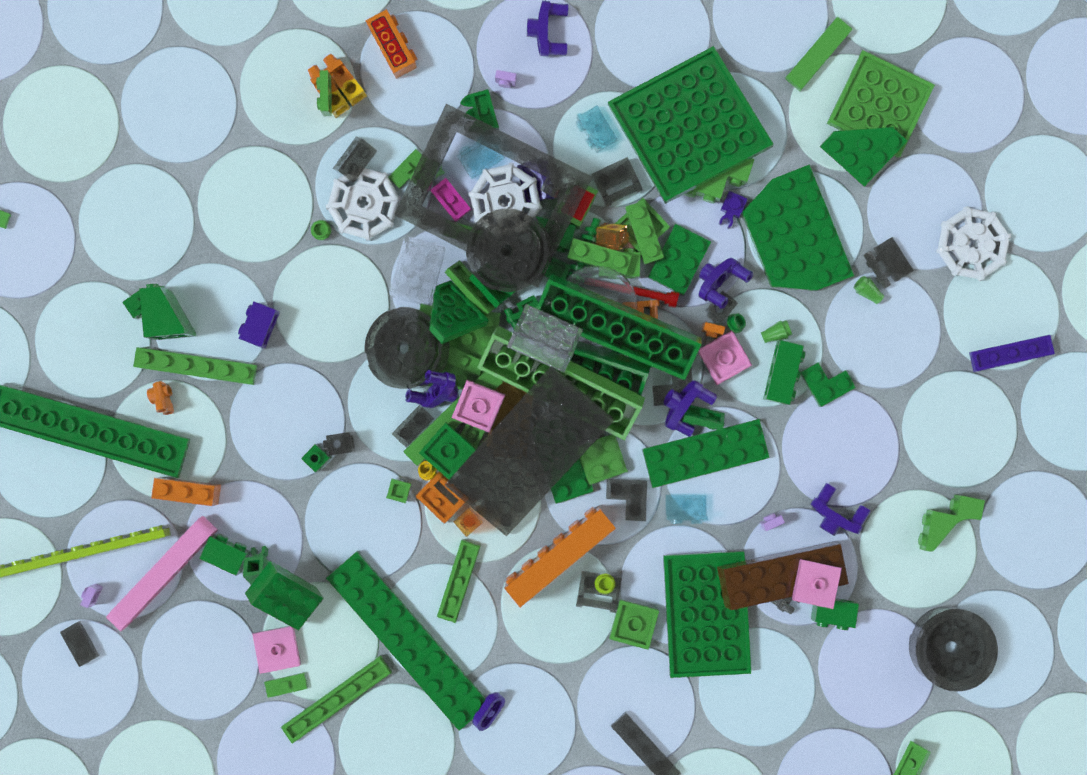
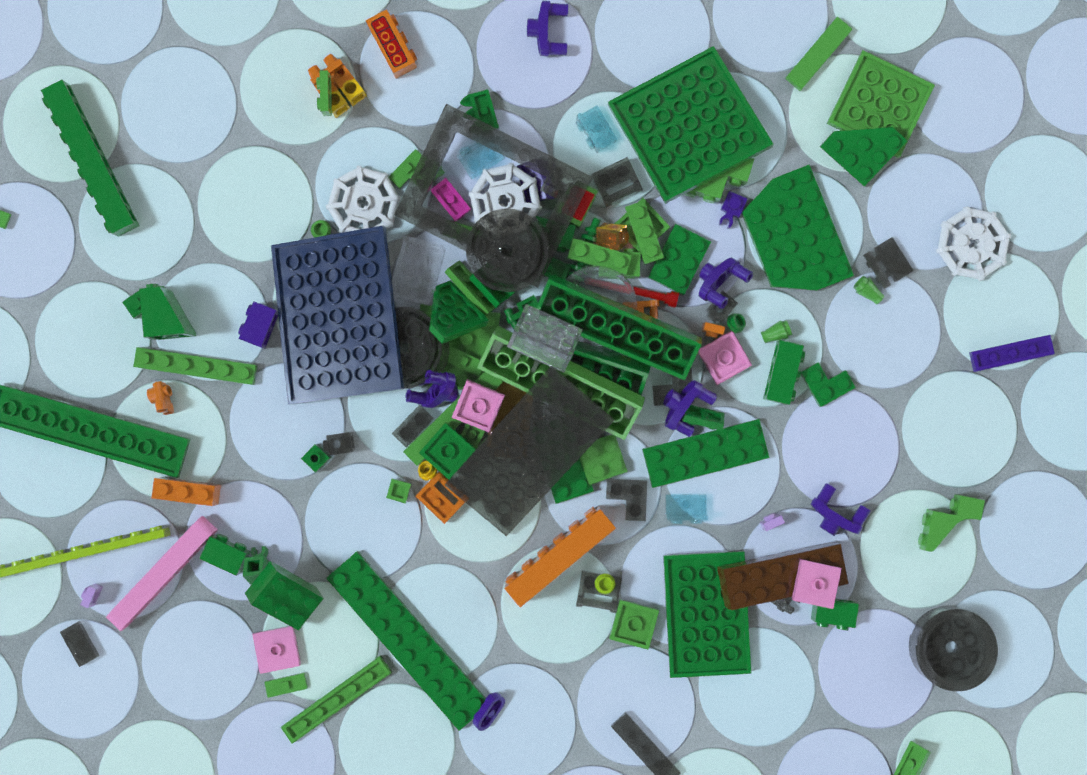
(89, 157): none -> green brick
(337, 316): none -> dark blue plate
(355, 159): clear smoke bracket -> none
(458, 581): bright green tile -> none
(468, 521): clear orange brick -> none
(505, 79): lavender plate -> none

